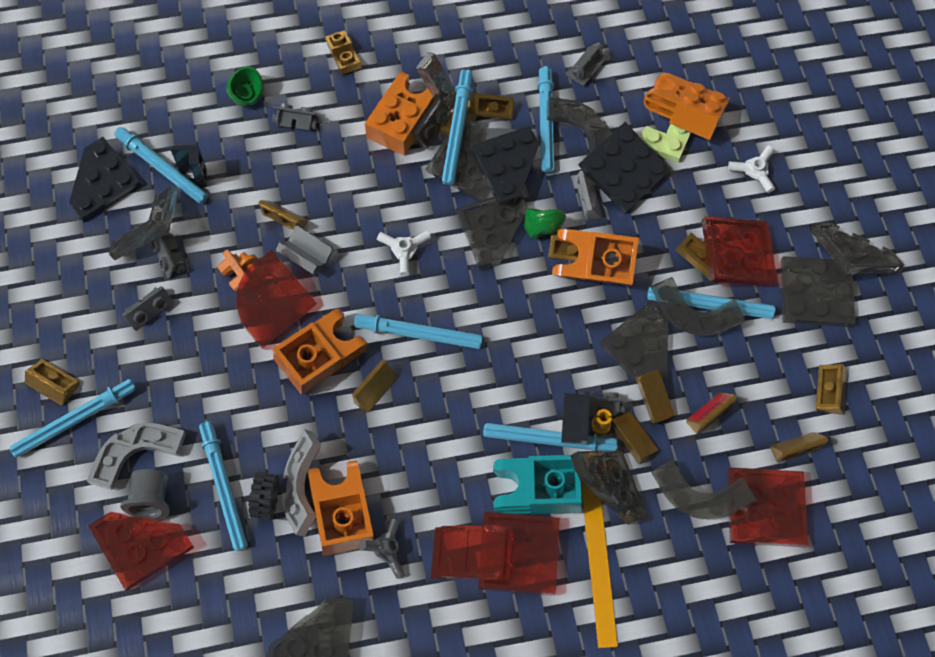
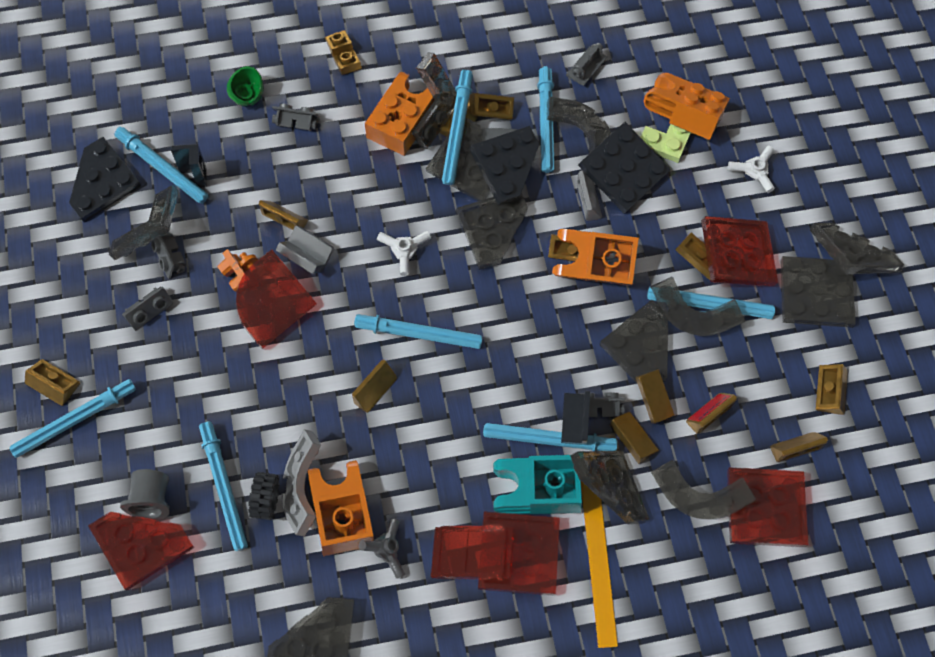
(135, 439): light grey plate -> none
(323, 348): orange brick -> none
(541, 223): green hair -> none
(601, 422): light orange pin -> none

